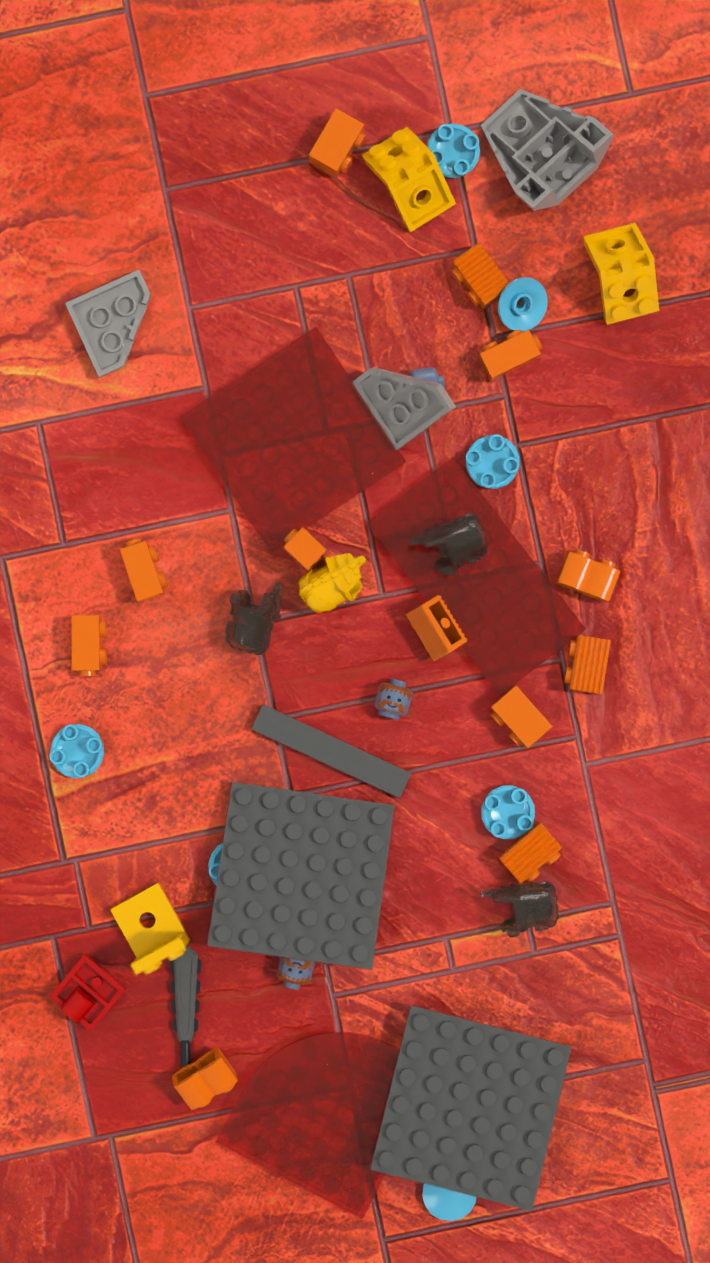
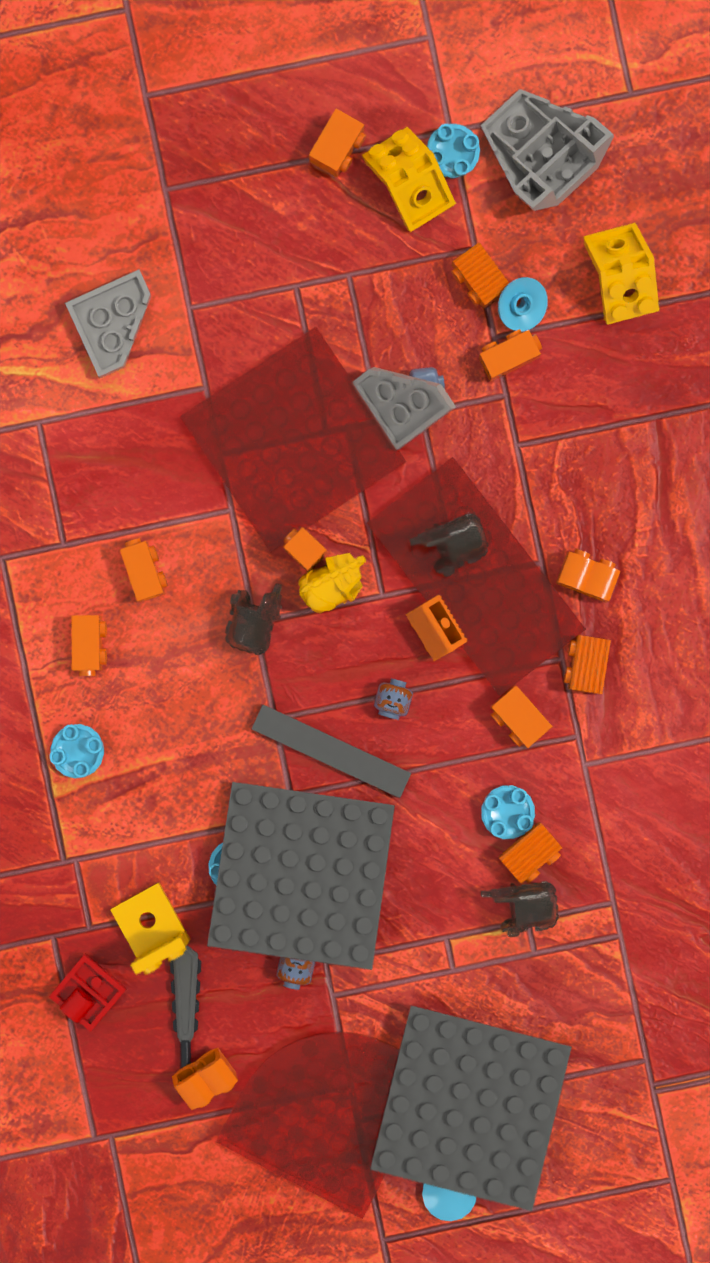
(492, 461): medium azure dish -> none

